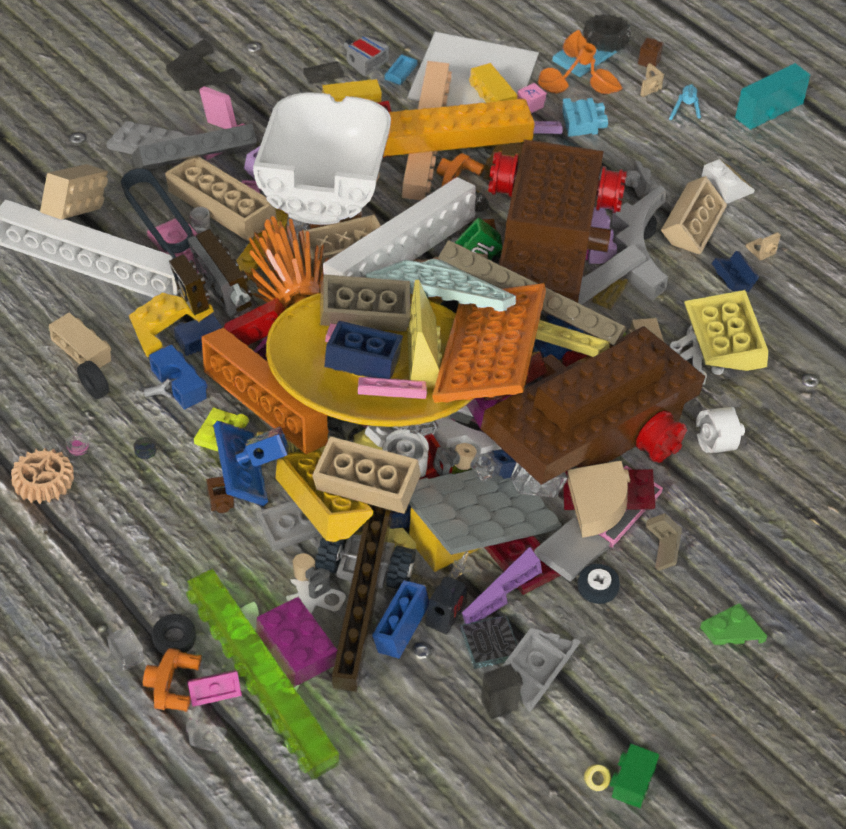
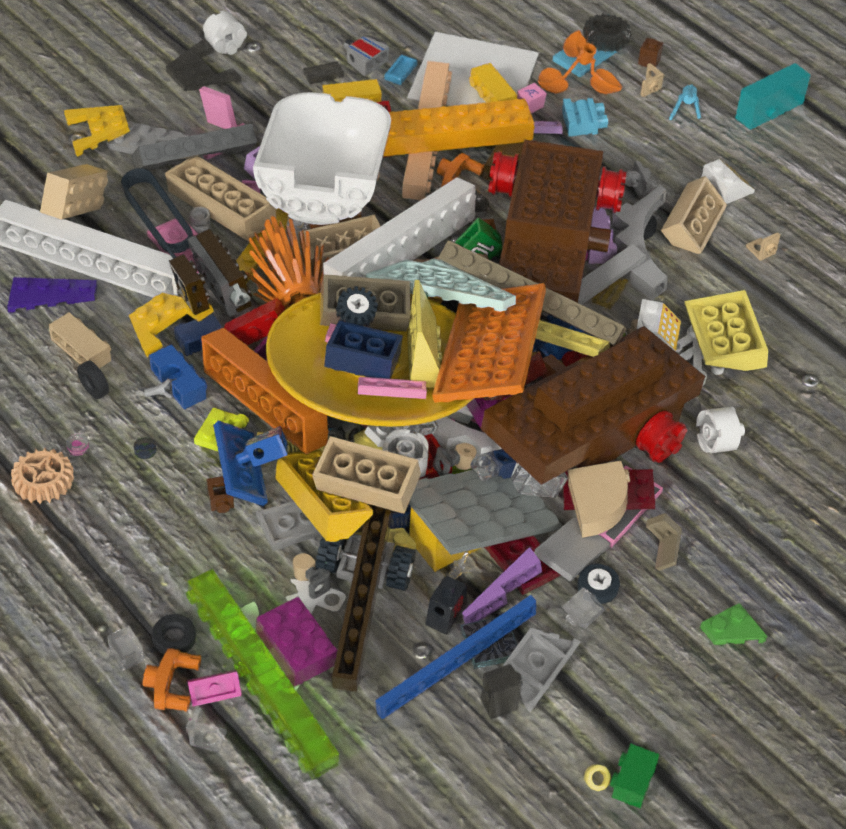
(49, 291): none -> dark purple wing
(104, 124): none -> yellow wing
(224, 32): none -> white brick
(362, 313): none -> black wheel
(401, 619): blue brick -> none
(455, 657): none -> blue tile
(583, 608): none -> clear brick
(660, 321): none -> white slope
(736, 272): dark blue bracket -> none

